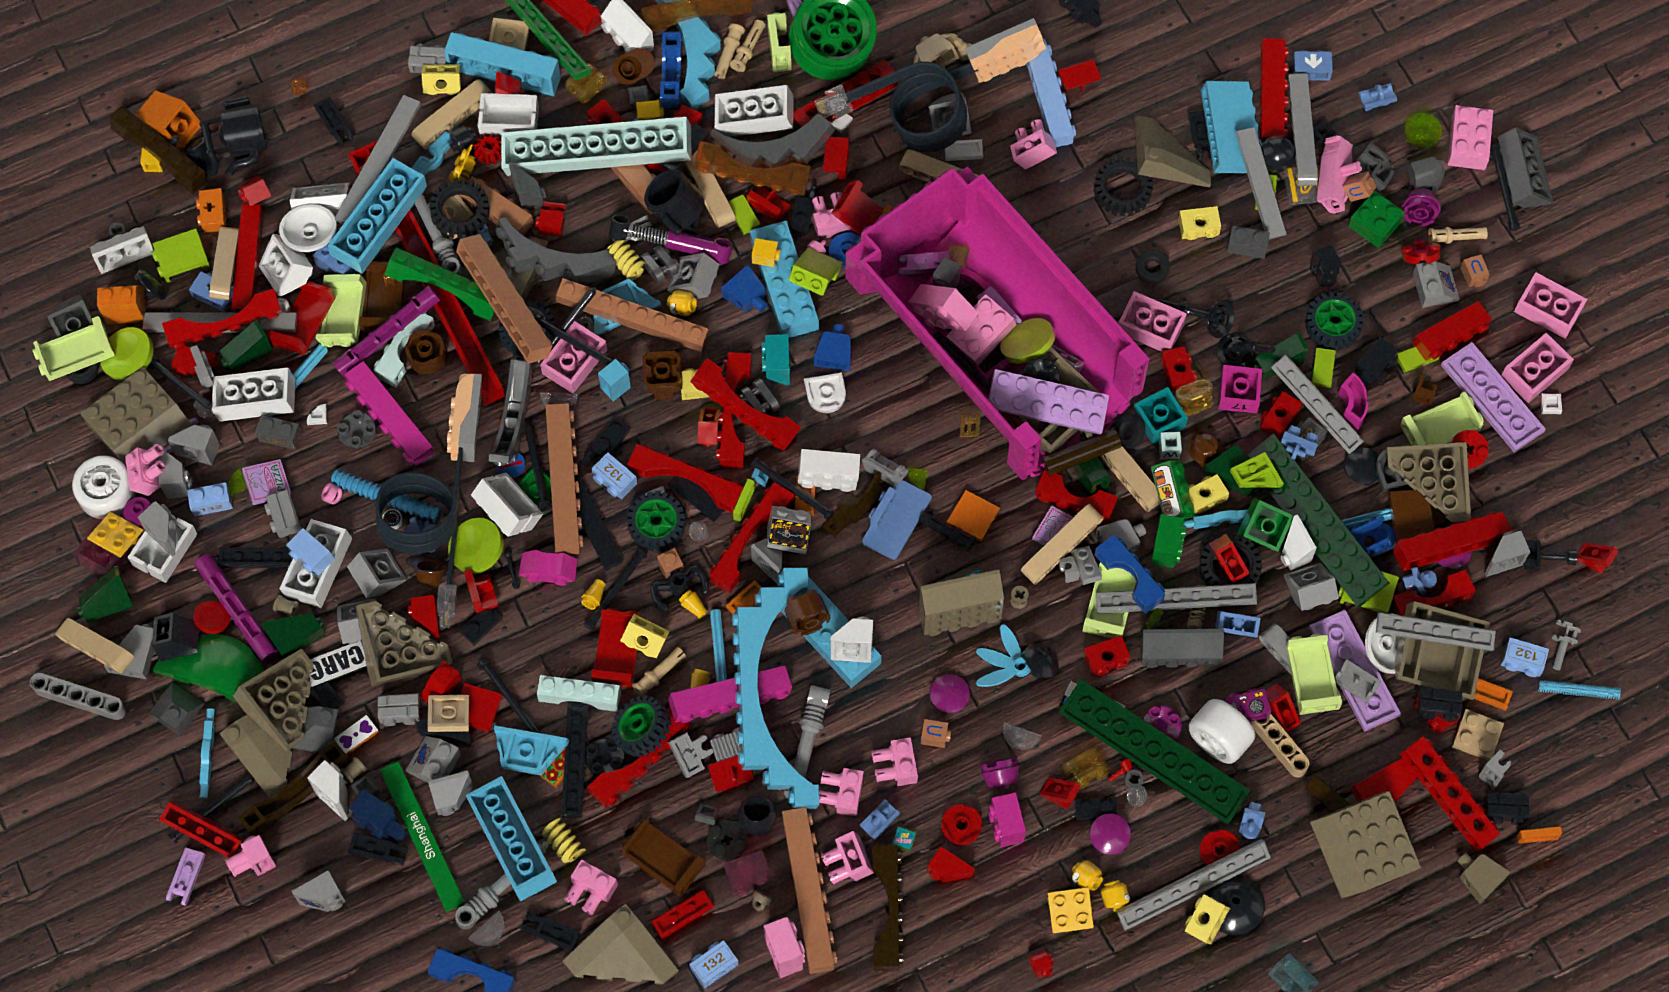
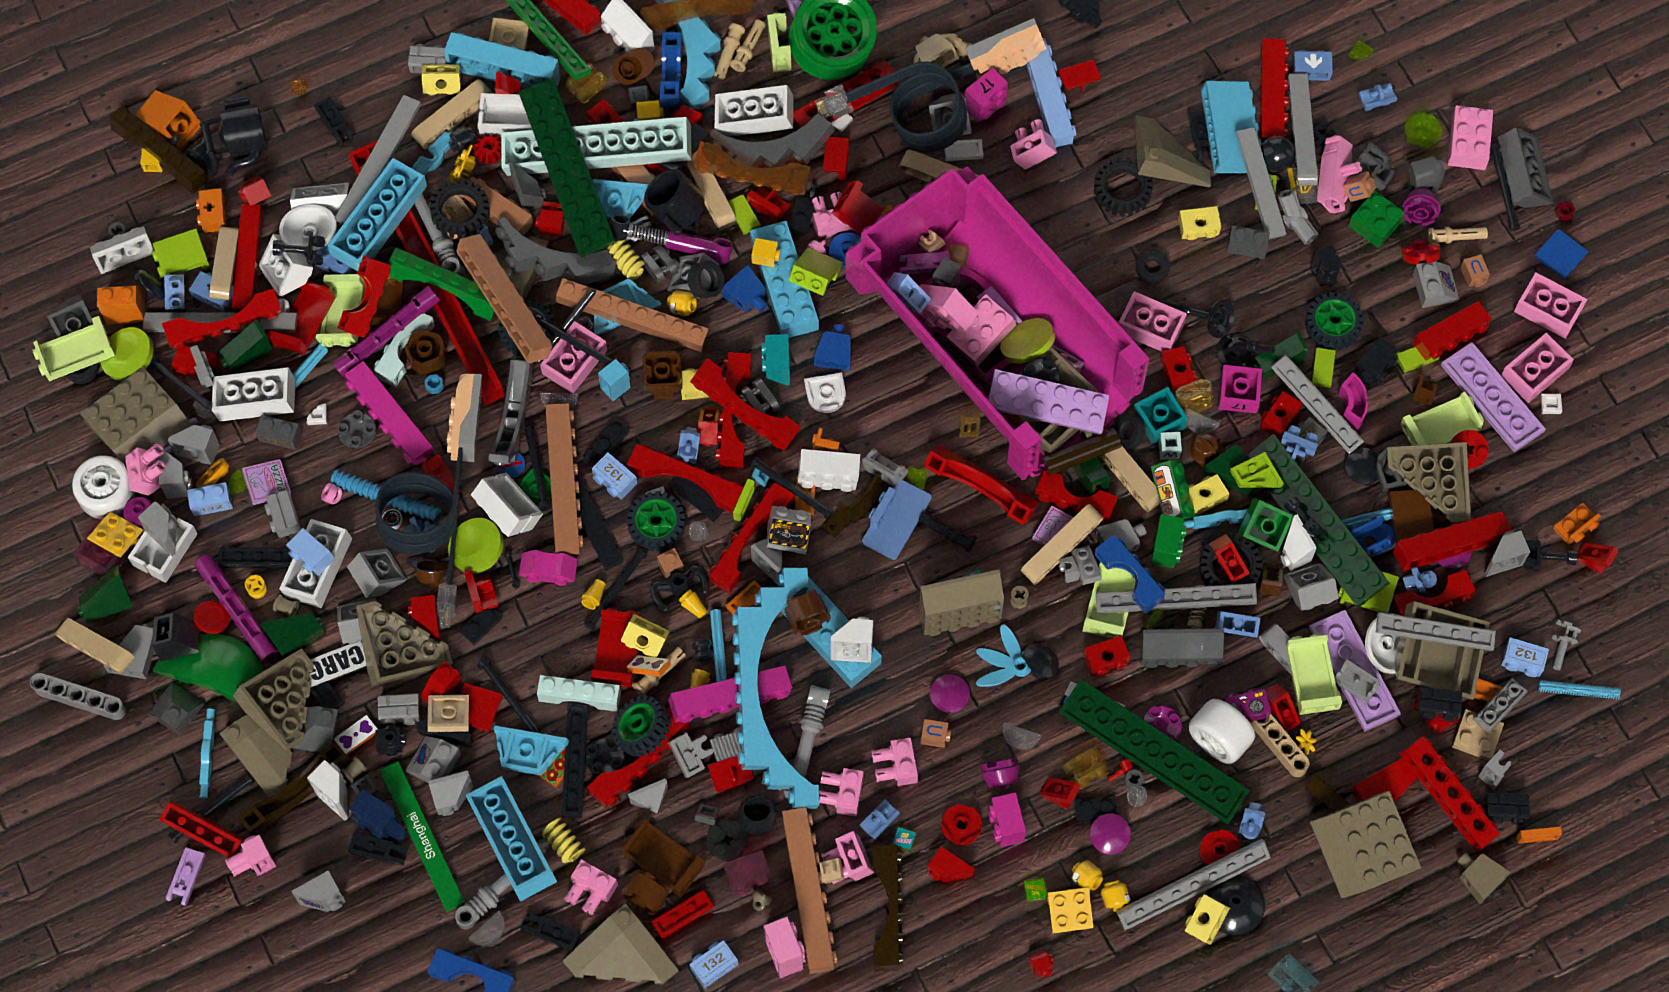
(174, 291): none -> medium blue hips
(213, 473): none -> light orange plate
(254, 582): none -> yellow wheel
(317, 241): none -> black bar
(358, 318): none -> red arch
(390, 741): none -> black brick
(434, 384): none -> dark azure tile
(438, 469): none -> red slope
(567, 167): none -> dark green plate
(620, 197): none -> medium azure wing
(644, 892): none -> reddish brown brick
(648, 665): none -> tile
(649, 796): none -> light grey slope
(688, 445): none -> medium blue hips
(694, 279): none -> black tyre
(702, 650): none -> black wheel
(824, 444): none -> orange bracket
(831, 870): none -> tan tile
(908, 292): none -> light blue brick
(931, 243): none -> tan tile
(949, 464): none -> red arch
(973, 515): orange tile -> none
(986, 95): none -> dark pink brick
(1035, 889): none -> clear neon green tile
(1200, 423): none -> clear plate
(1271, 580): none -> reddish brown slope
(1294, 505): none -> black bar
(1296, 217): none -> light grey piece
(1306, 741): none -> yellow plant
(1361, 51): none -> clear neon green tile
(1494, 712): none -> light grey tile
(1561, 254): none -> blue tile
(1565, 211): none -> dark red tile
(1576, 524): none -> orange bracket

